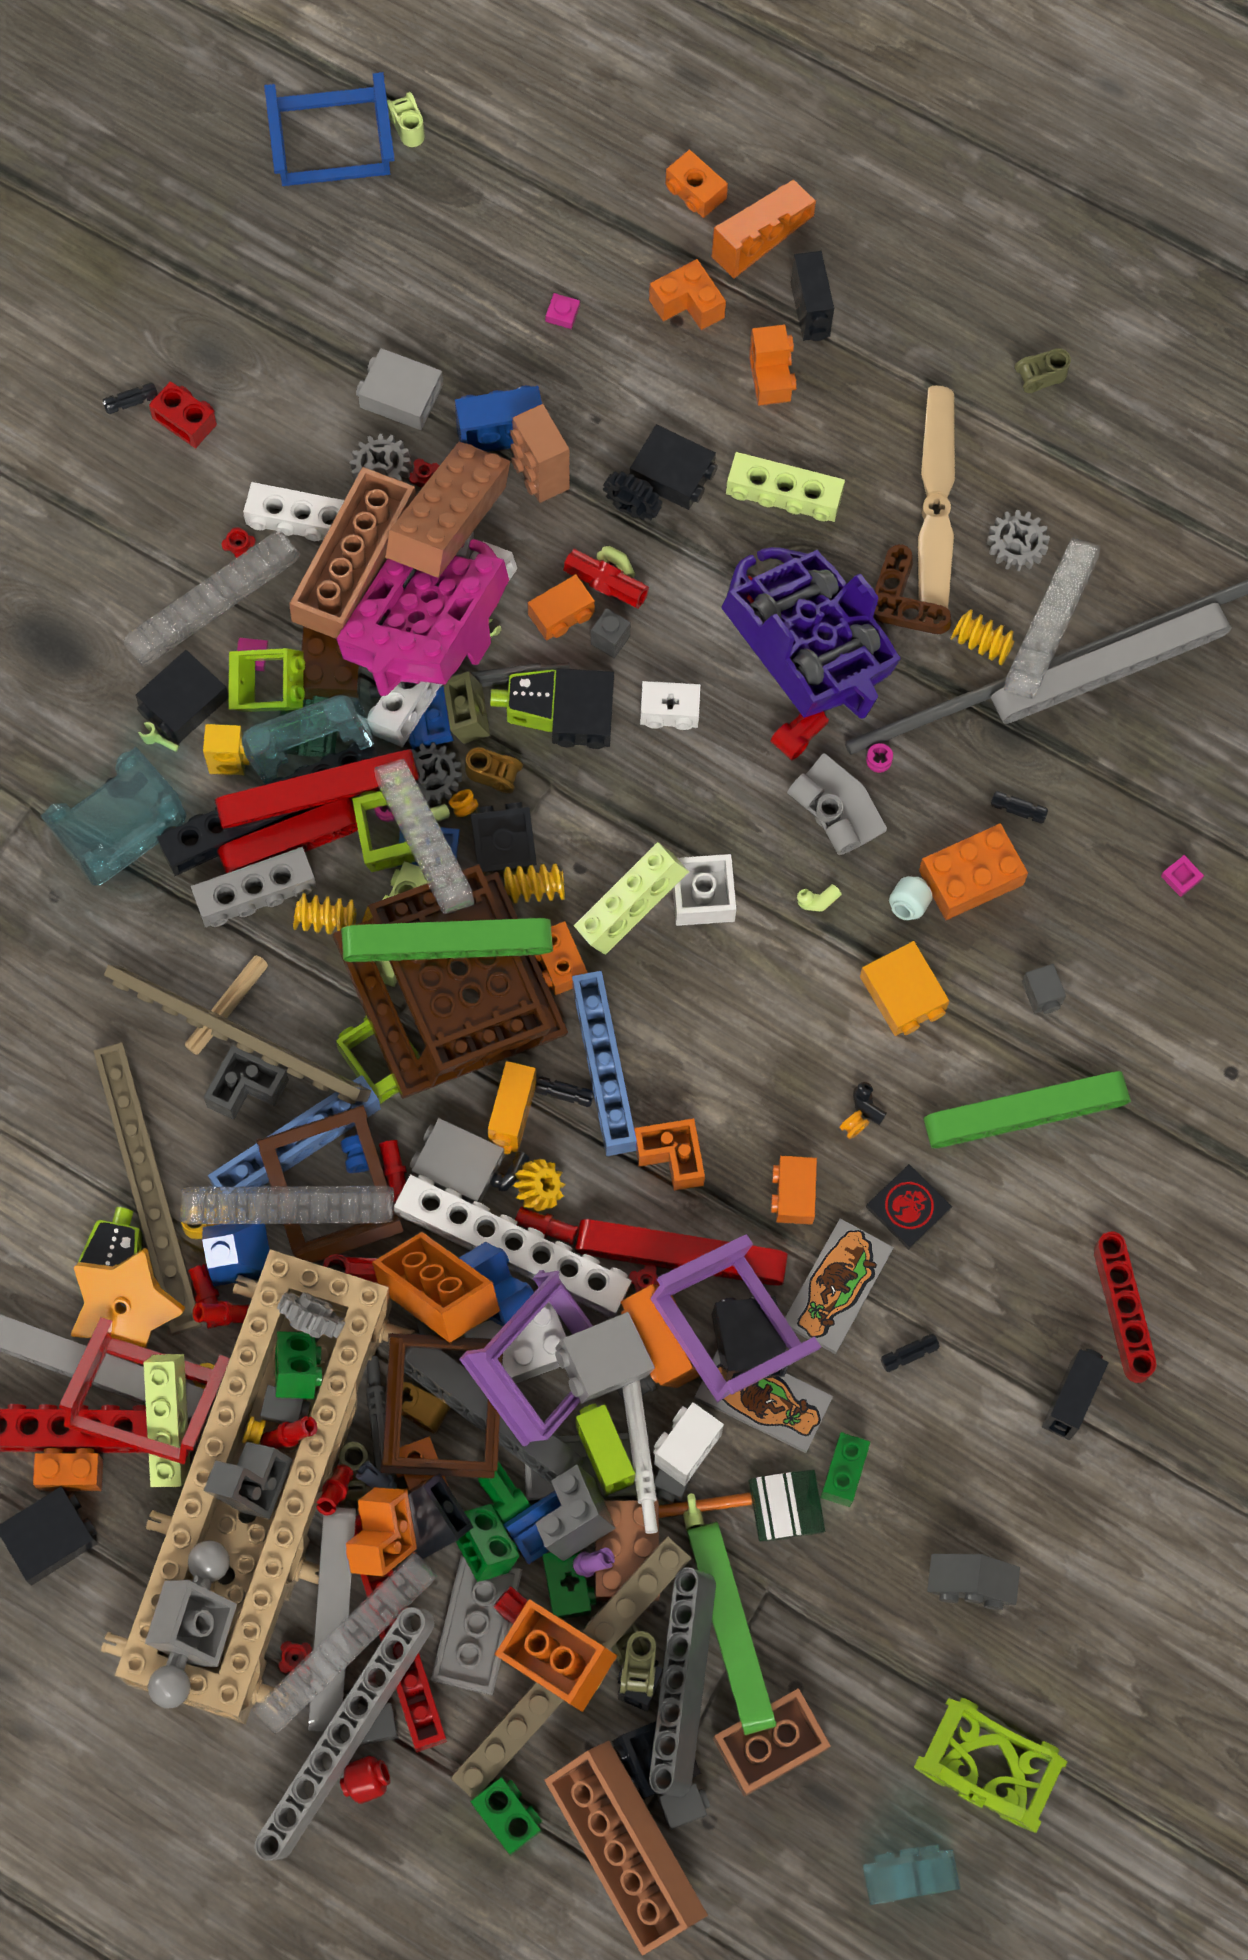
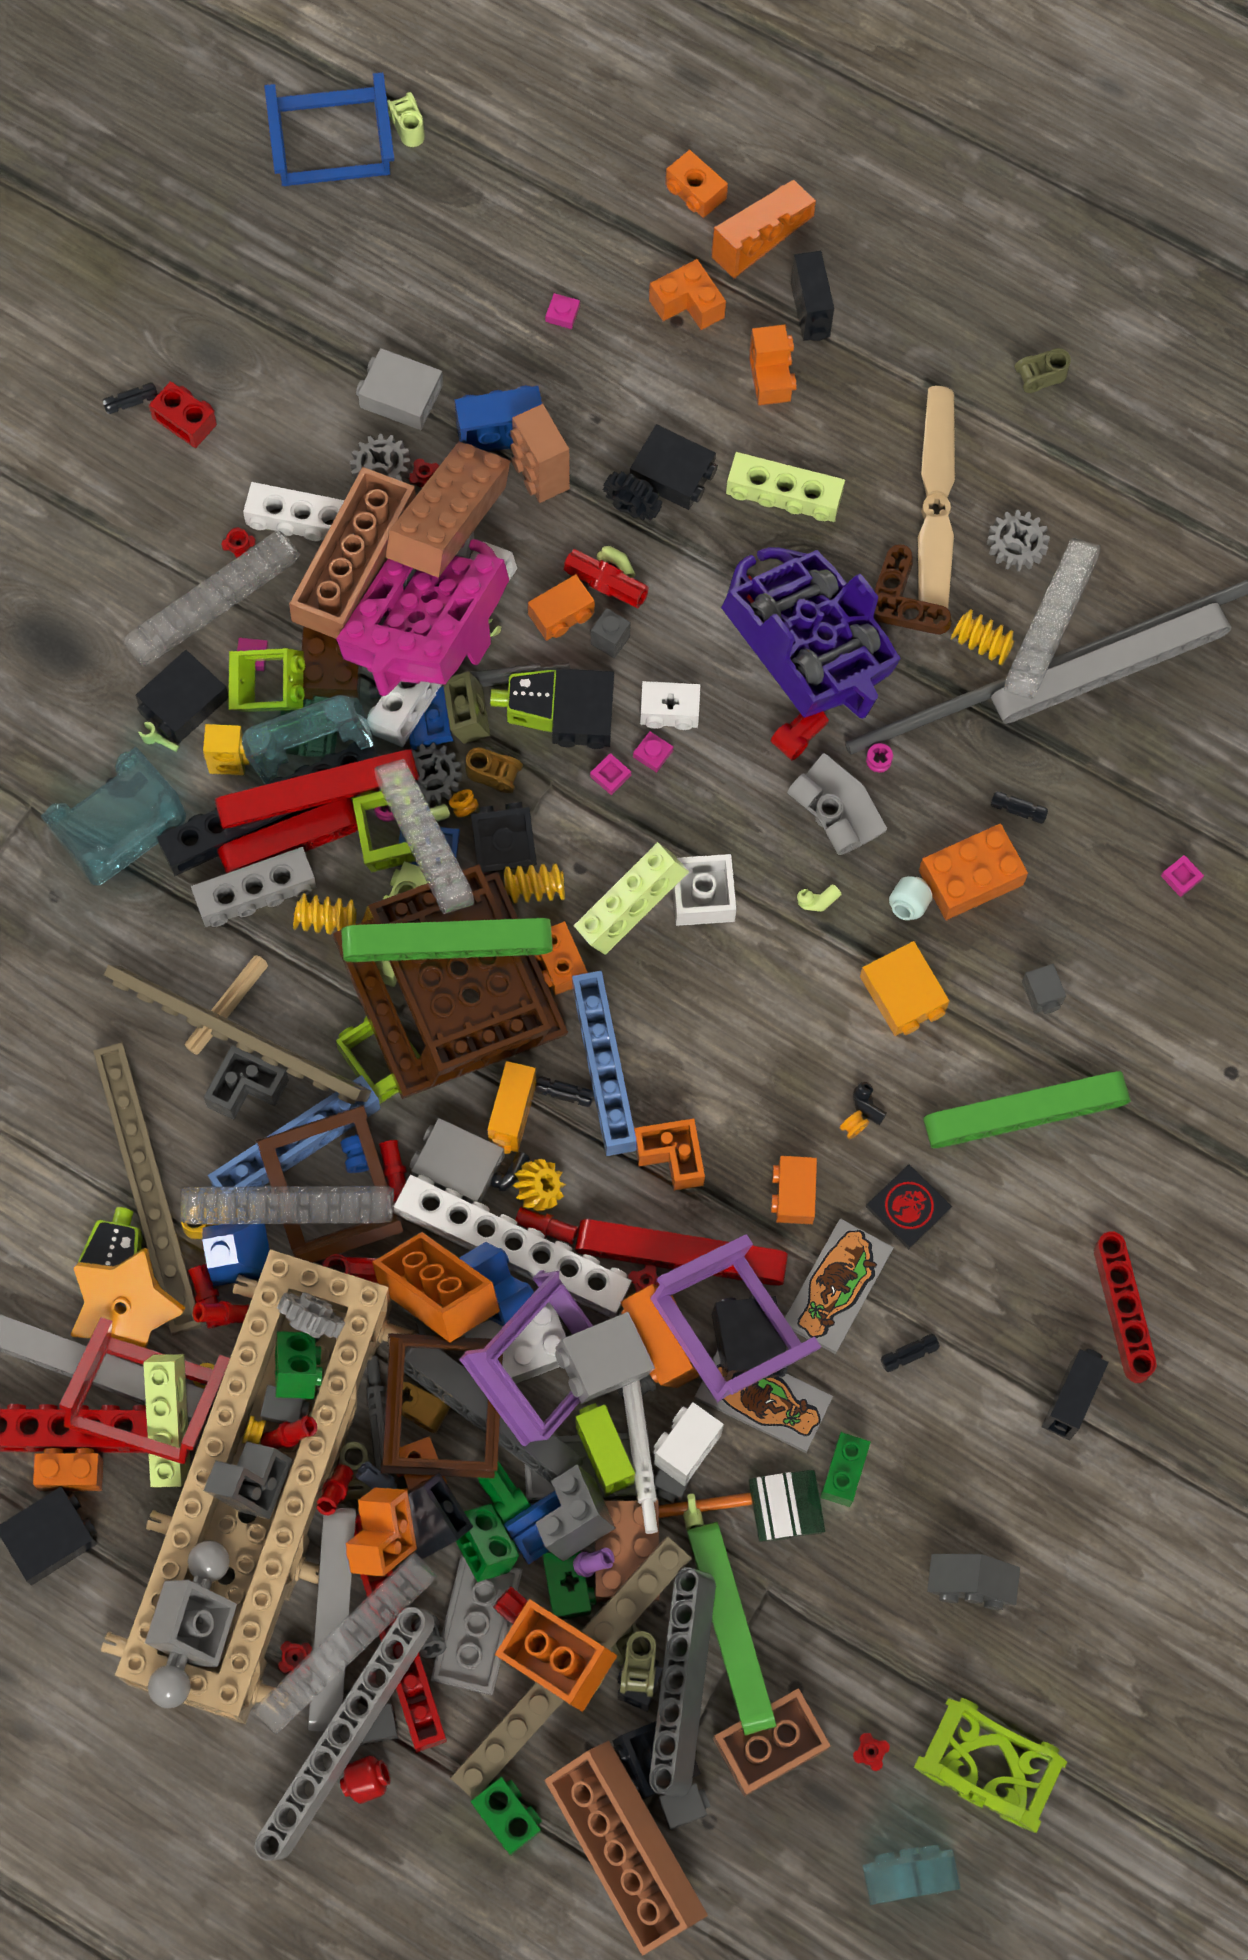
(434, 1644): none -> dark grey bush
(610, 774): none -> dark pink plate
(653, 751): none -> dark pink plate
(868, 1742): none -> red plate

